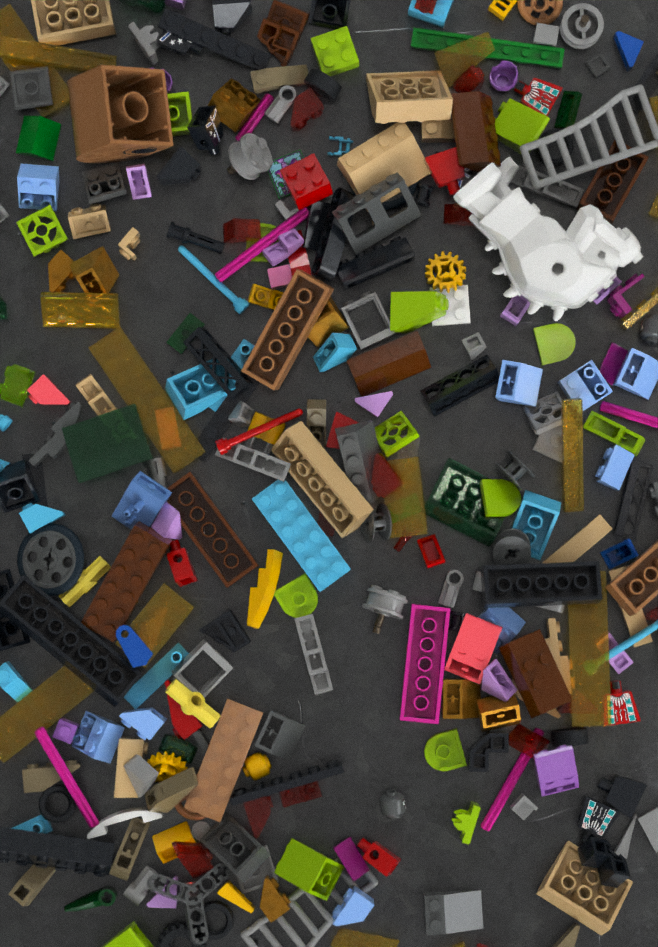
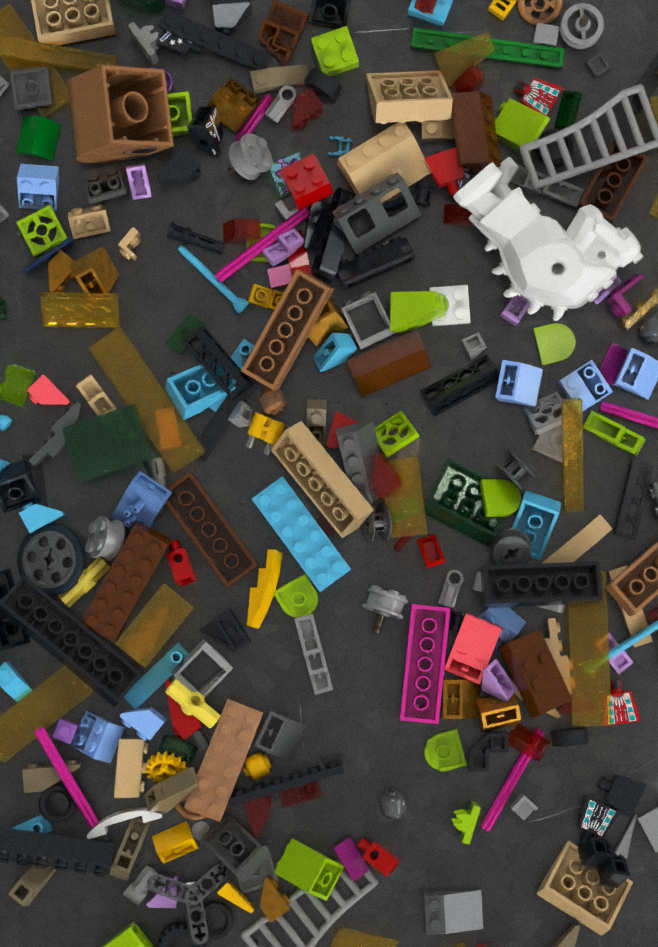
(38, 262): none -> dark blue window
(92, 900): dark green piece -> none
(105, 538): none -> light grey wheel
(134, 647): blue piece -> none
(140, 774): light grey slope -> none
(168, 522): lavender slope -> none
(193, 857): clear red slope -> none
(225, 444): red piece -> none
(257, 461): light grey slope -> none
(272, 401): none -> medium nougat head
(354, 908): light blue slope -> none
(374, 403): lavender slope -> none
(442, 264): yellow gear -> none
(503, 76): medium lavender hair -> none
(556, 770): medium lavender slope -> none
(615, 467): light blue slope -> none
(619, 553): blue slope -> none
(628, 48): blue slope -> none

